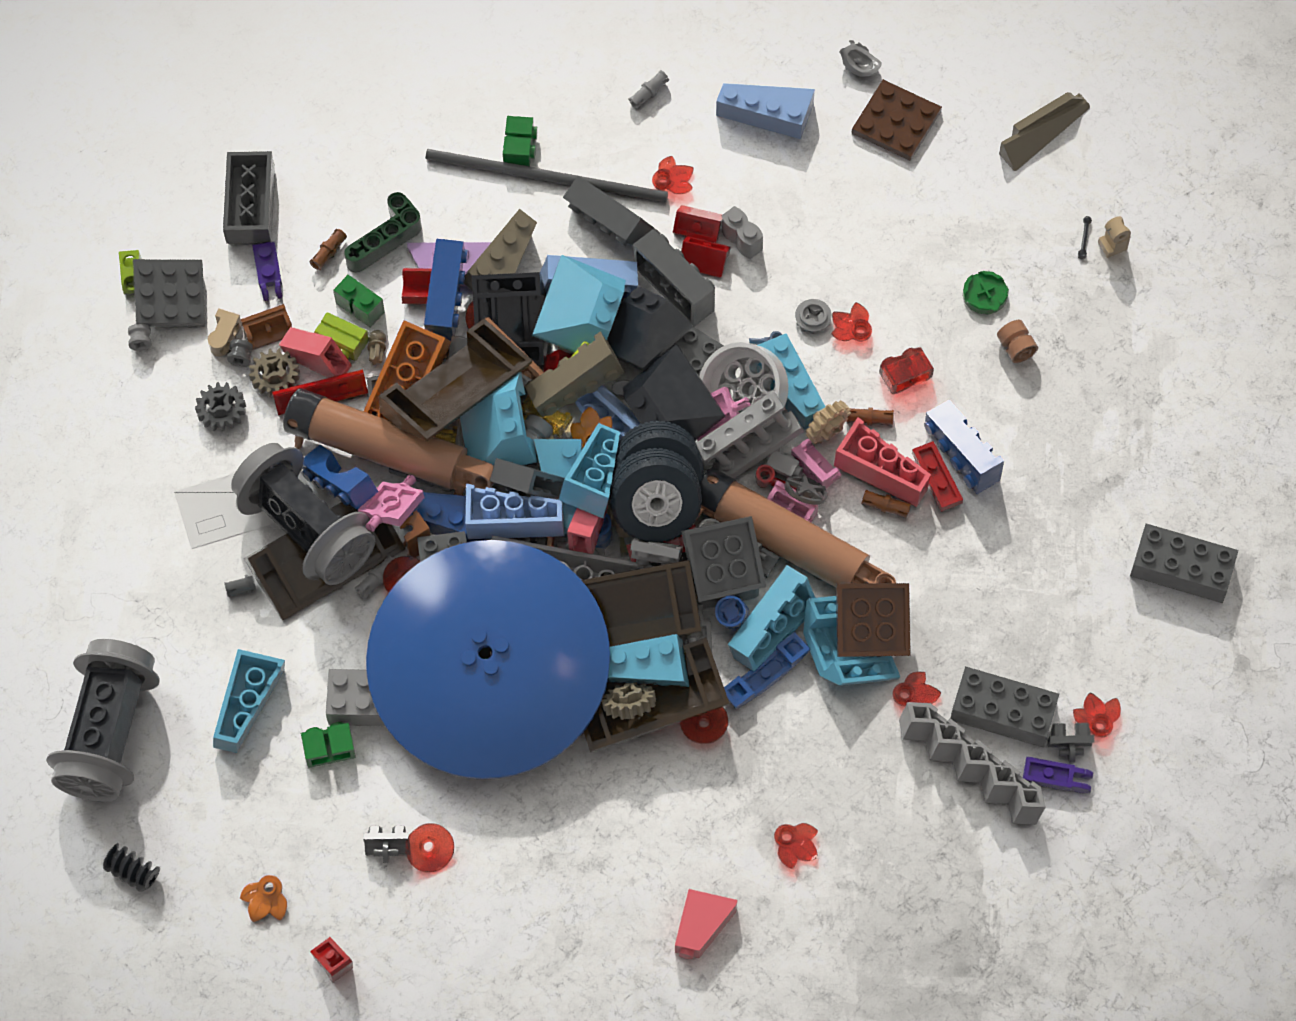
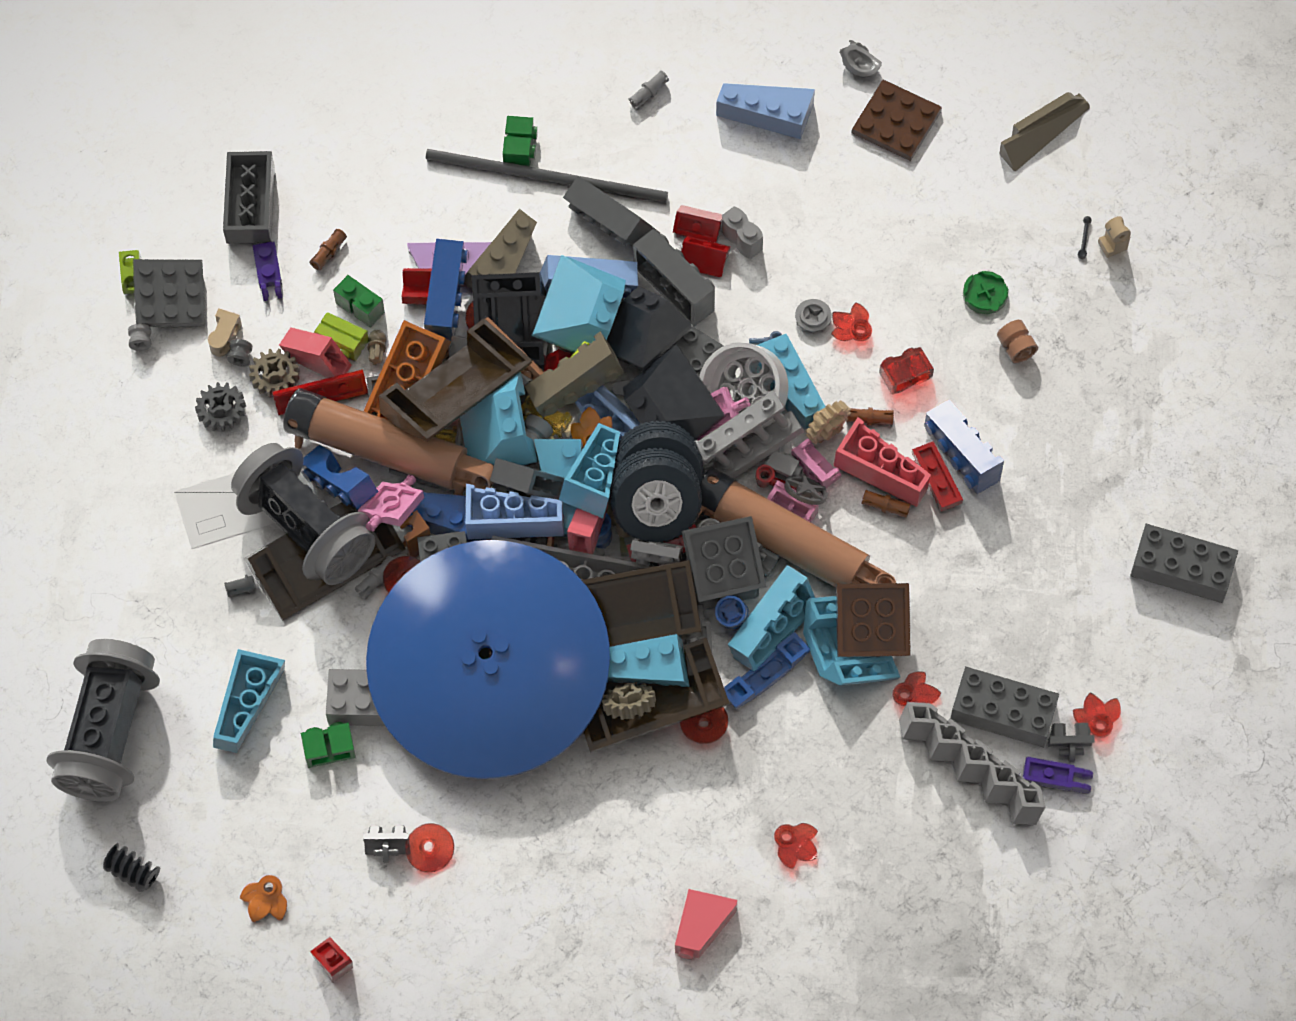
(266, 326): dark orange hinge -> none
(360, 254): dark green beam -> none
(675, 175): clear red plate -> none

